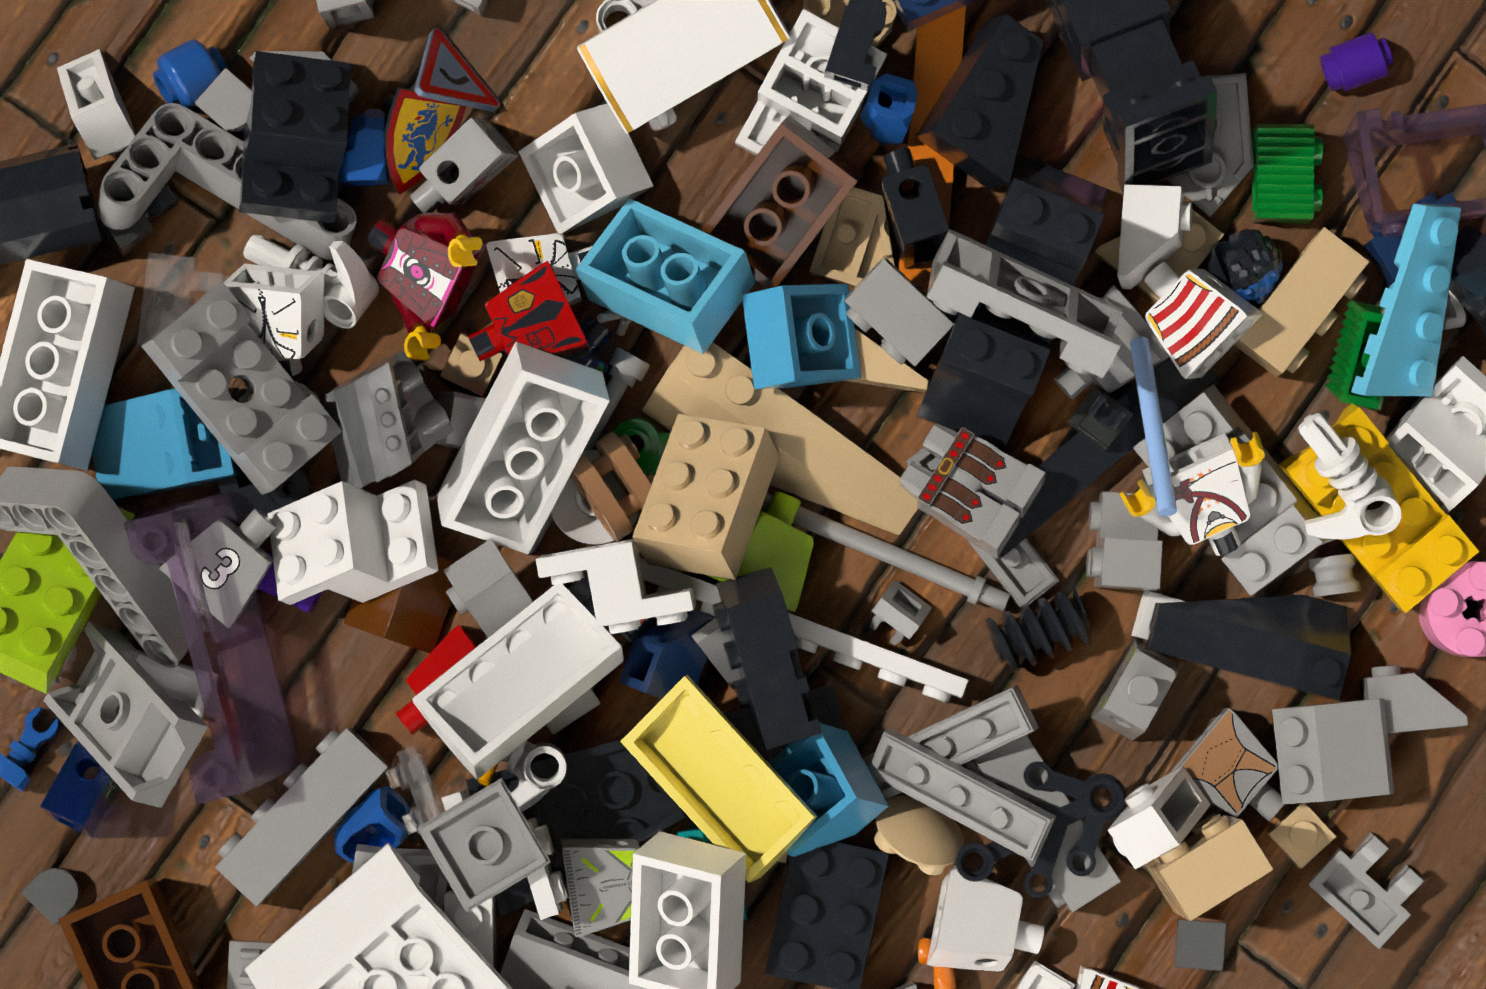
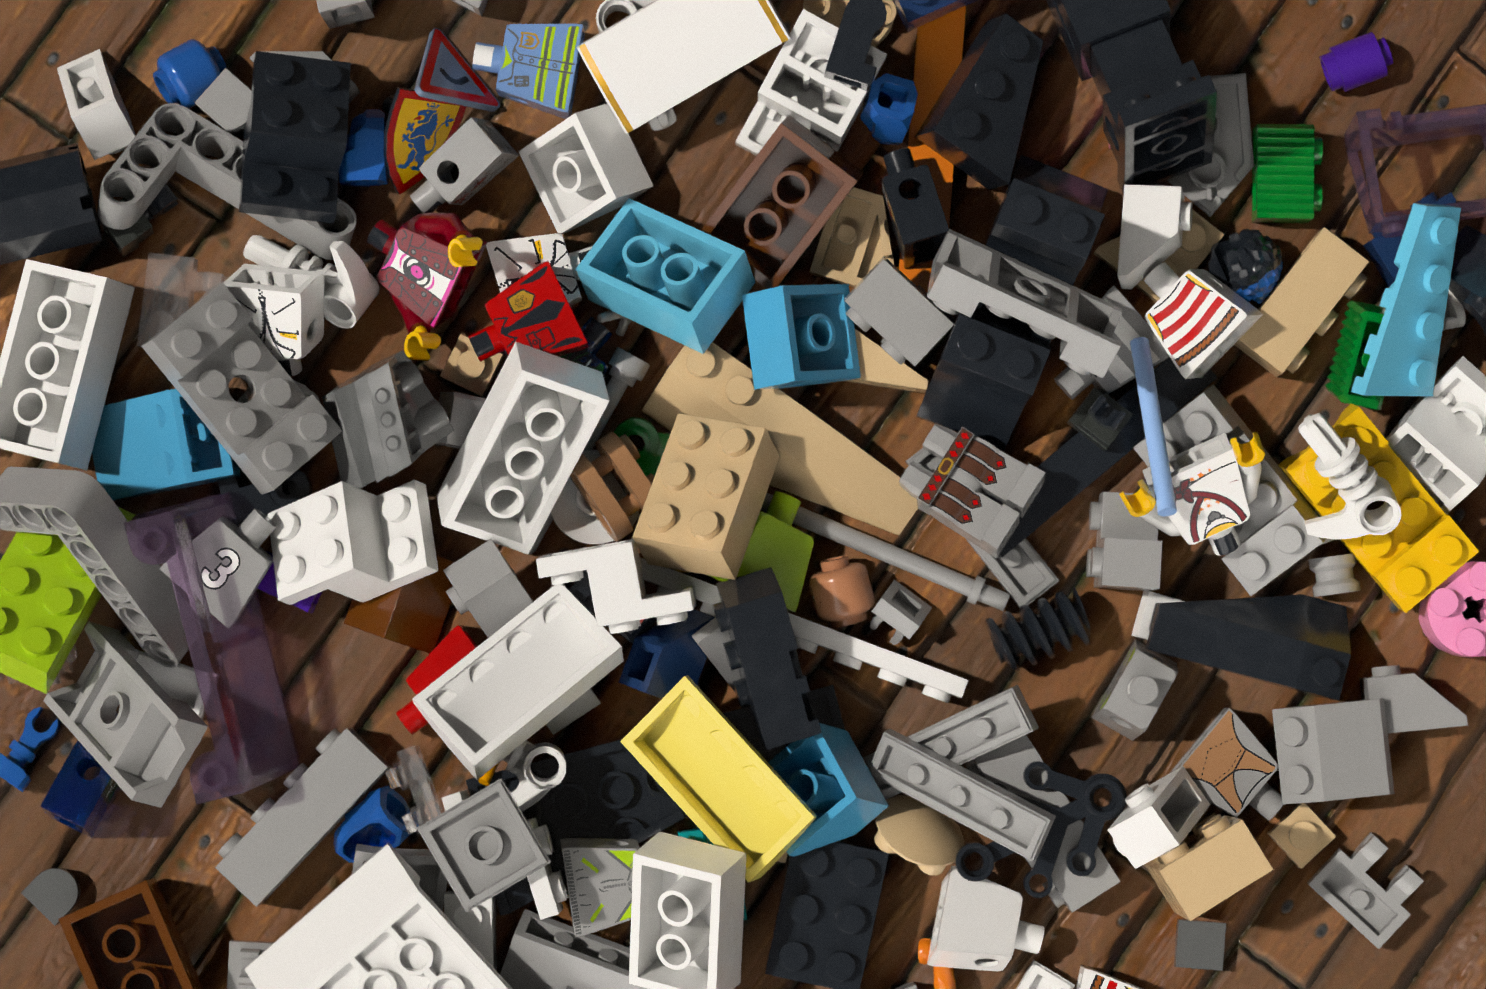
(535, 65): none -> medium blue torso
(841, 591): none -> nougat head

